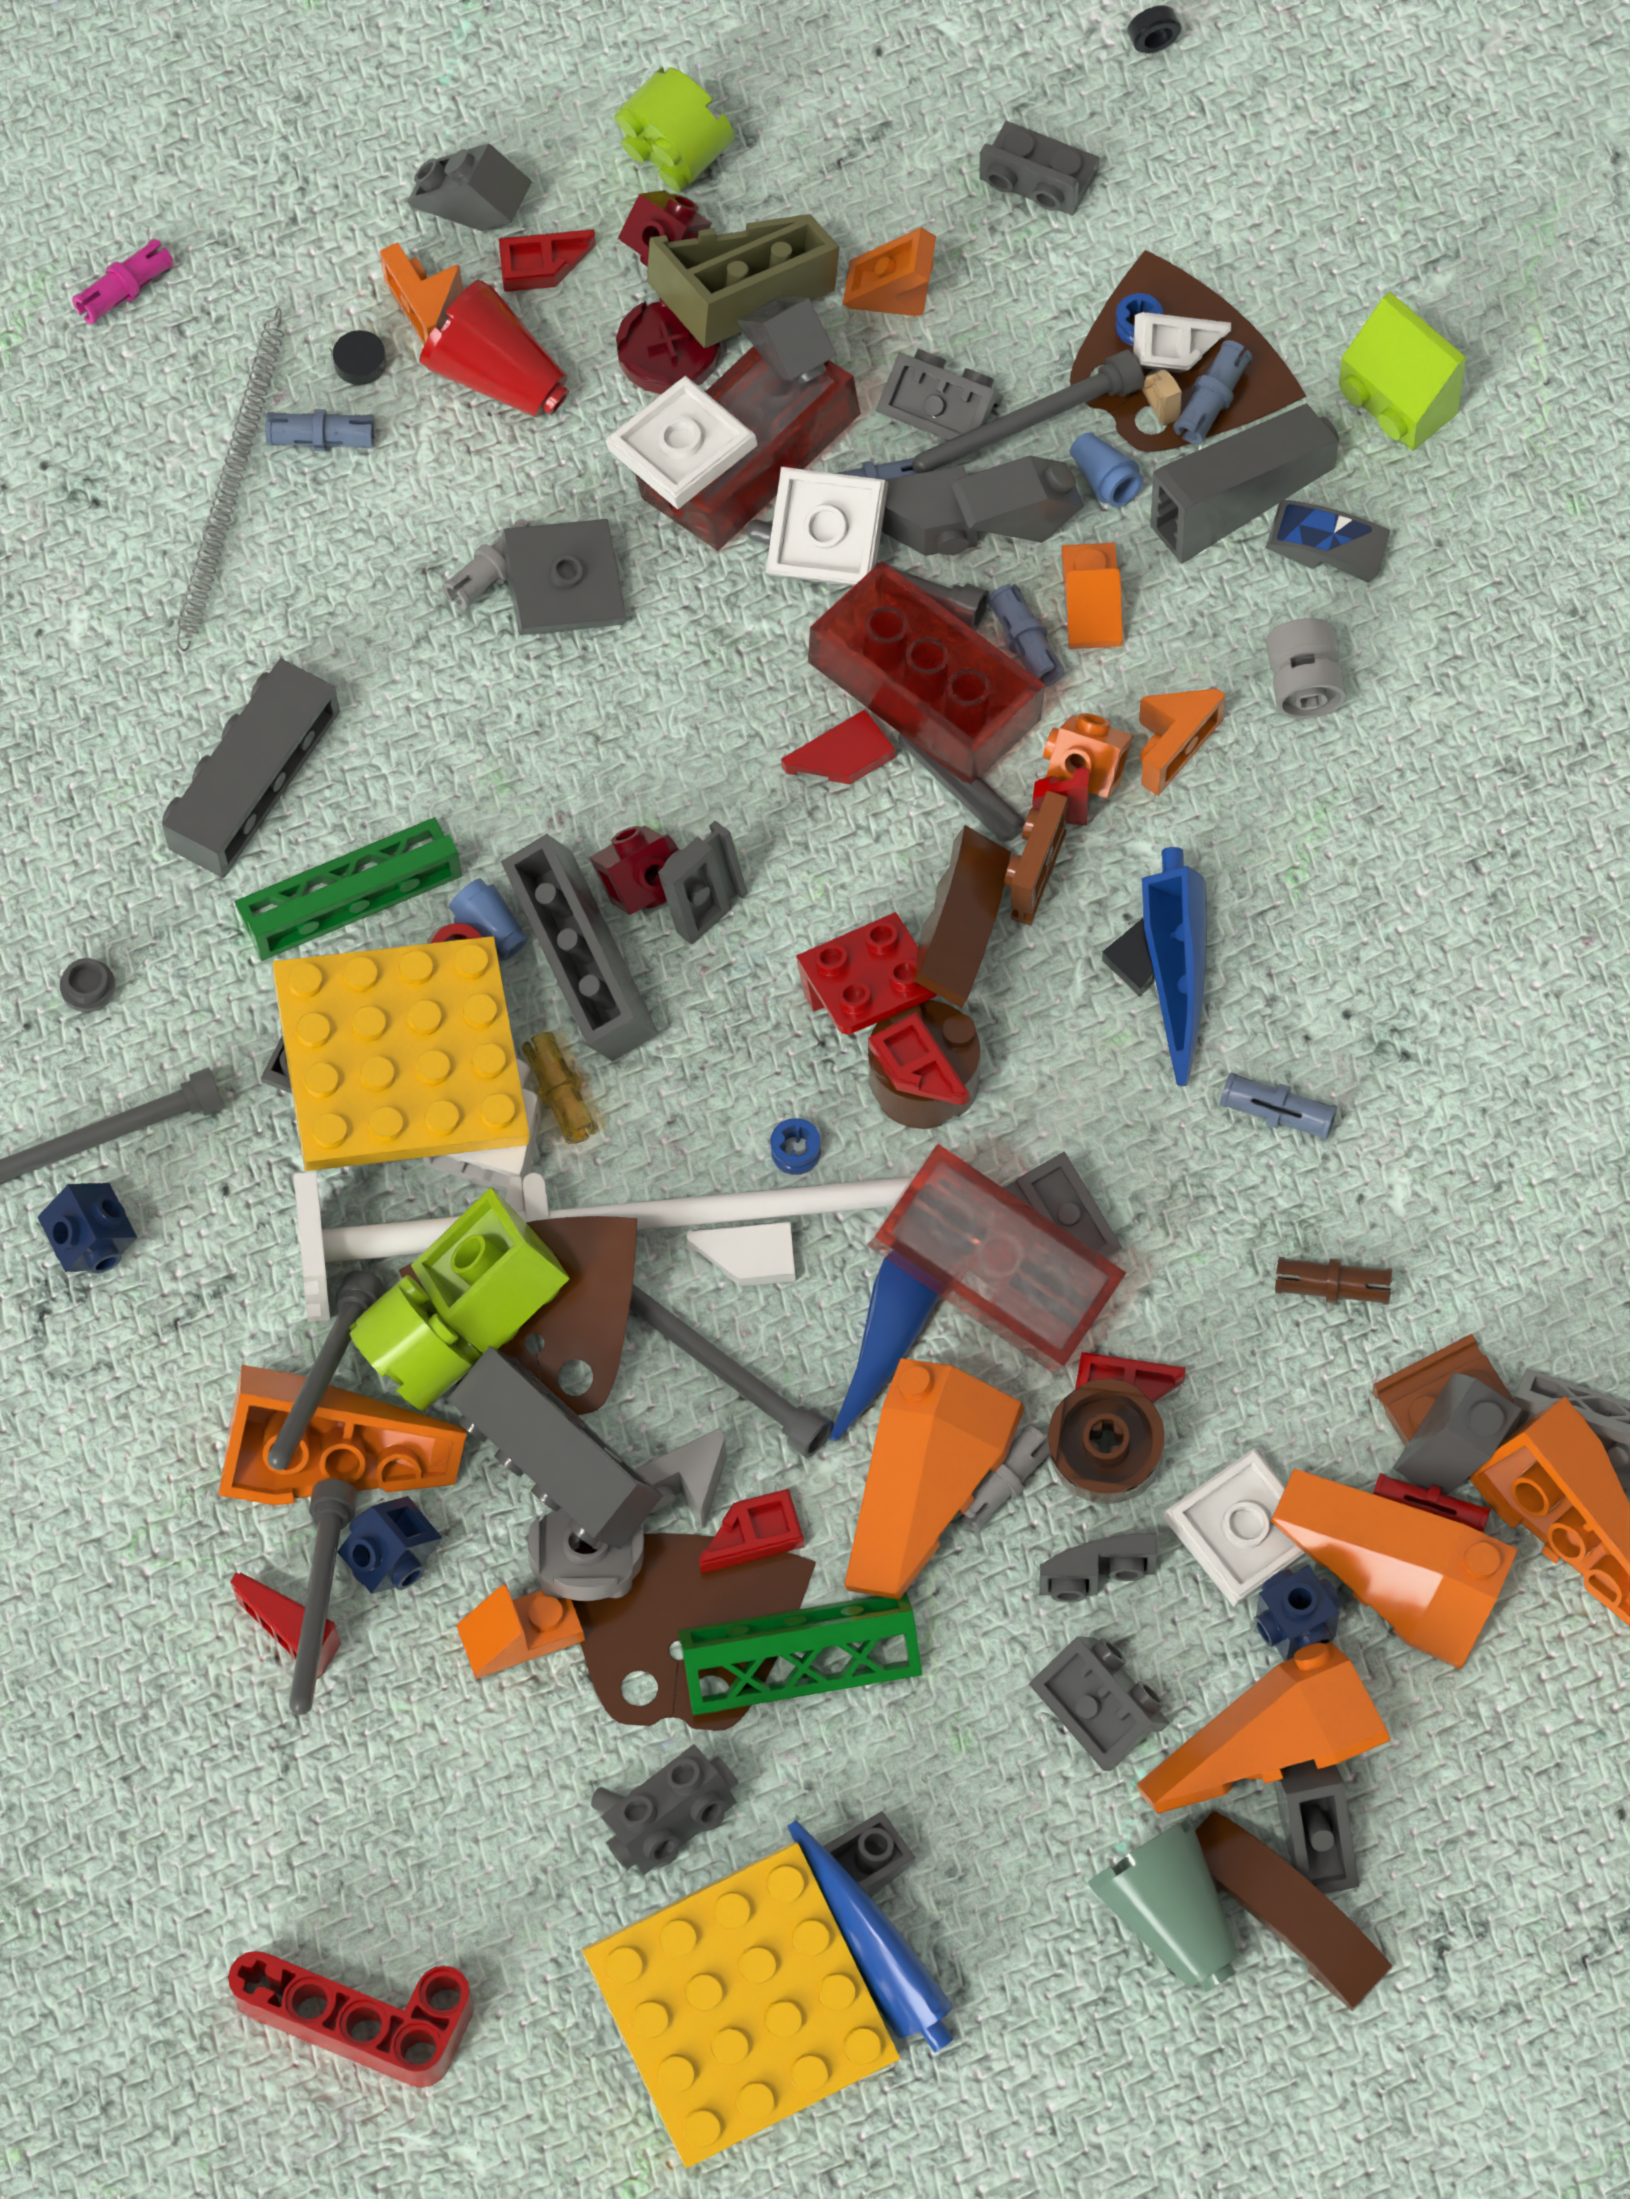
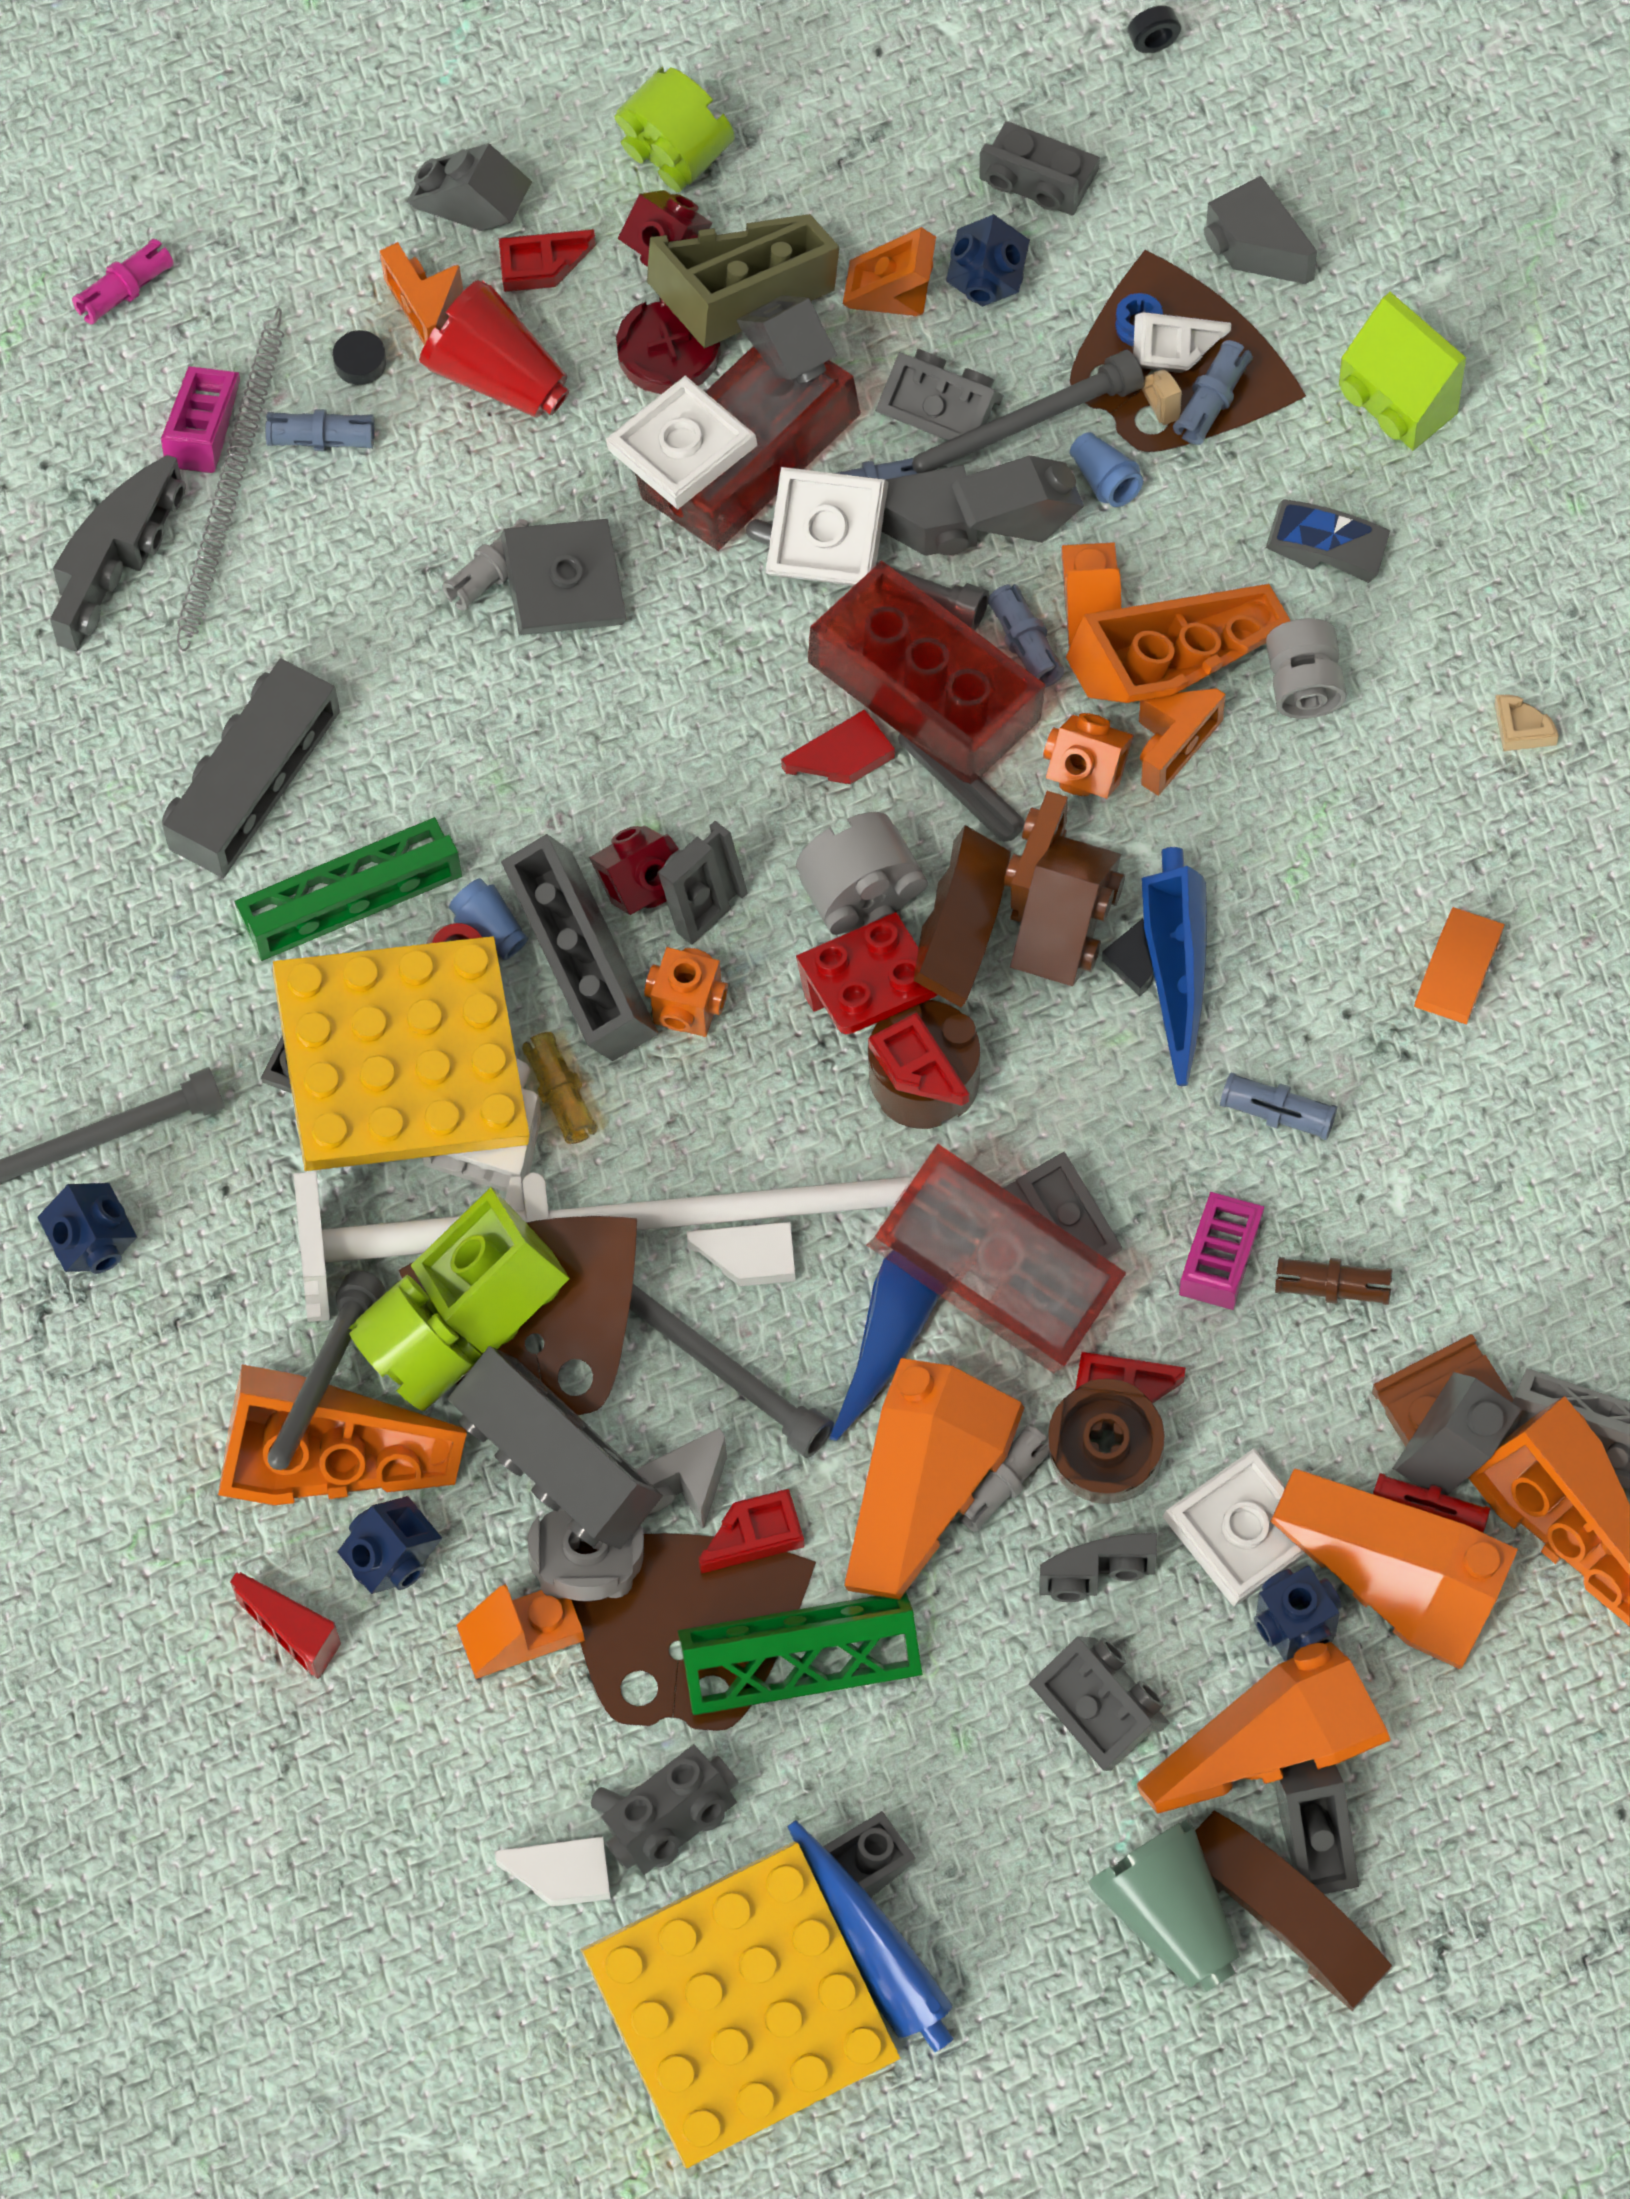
(87, 985): dark grey plate -> none
(114, 535): none -> dark grey slope
(200, 448): none -> dark pink slope
(332, 1508): dark grey piece -> none
(349, 2007): red beam -> none
(560, 1871): none -> white tile
(686, 990): none -> orange brick
(800, 1129): blue bush -> none
(859, 873): none -> light grey brick
(987, 260): none -> dark blue brick
(1065, 899): none -> reddish brown brick
(1075, 789): red tile -> none
(1170, 643): none -> orange wedge
(1213, 1288): none -> dark pink slope
(1239, 479): dark grey slope -> none
(1259, 234): none -> dark grey slope
(1459, 965): none -> orange slope
(1523, 725): none -> tan tile

